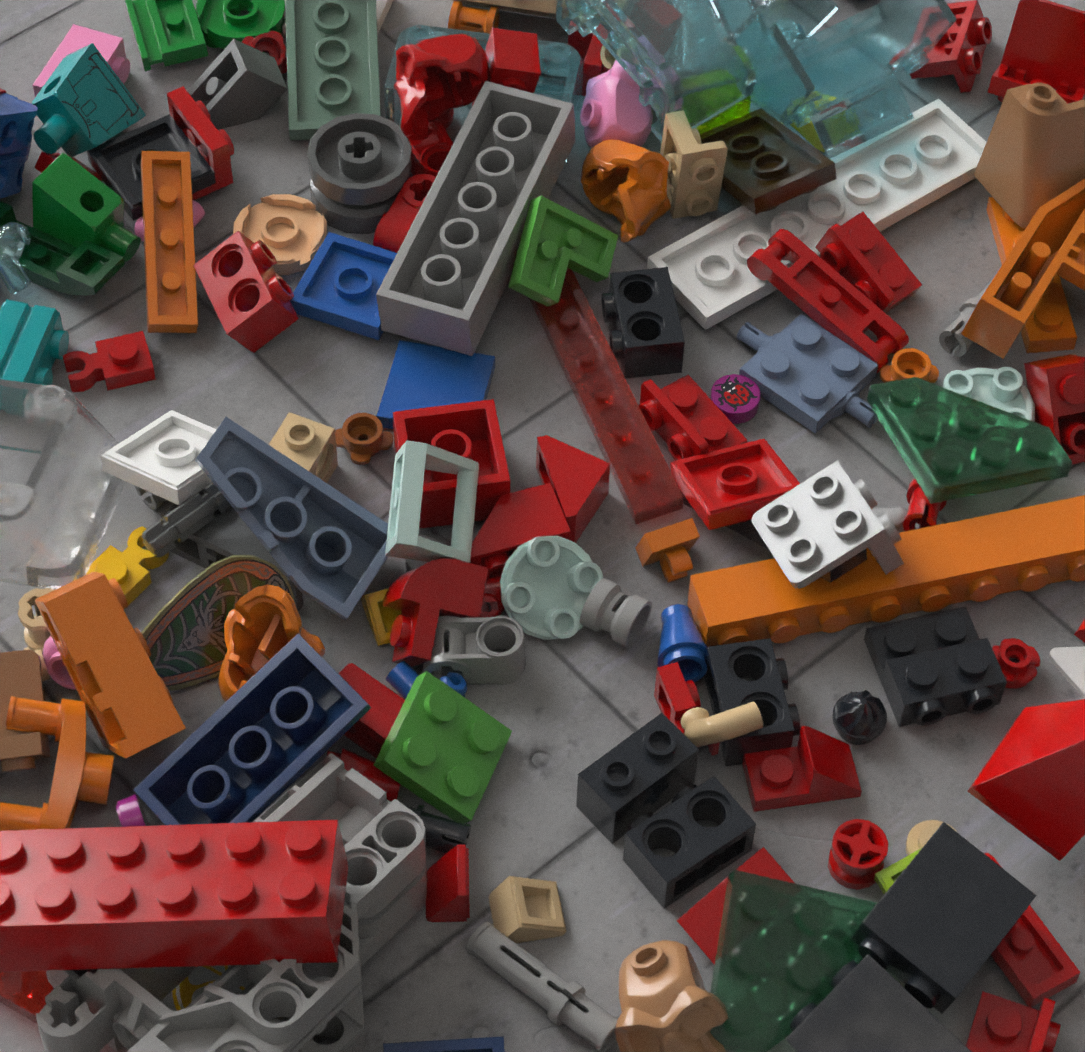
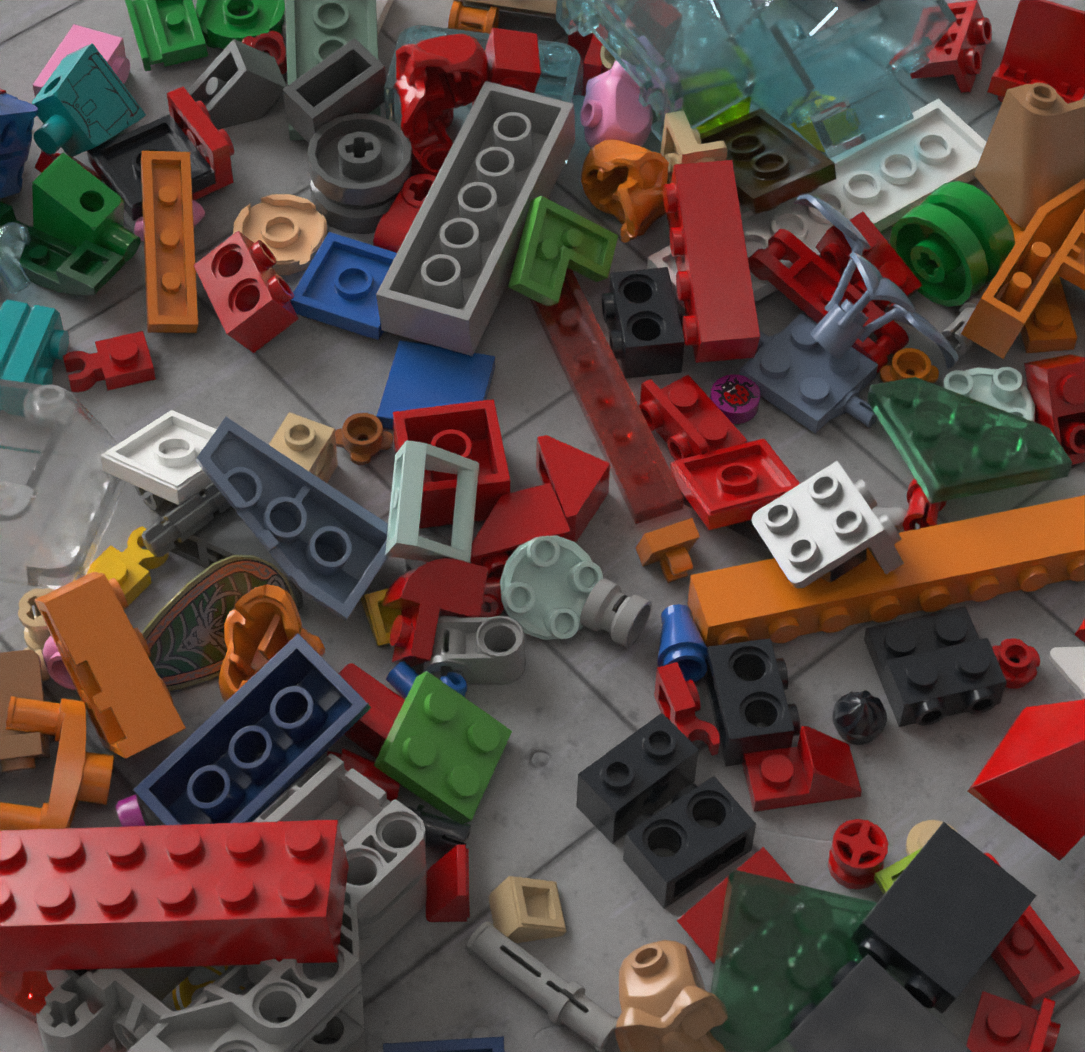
(337, 86): none -> dark grey piece
(711, 261): none -> red wedge
(722, 726): tan arm -> none
(845, 323): none -> sand blue plant
(953, 242): none -> green wheel

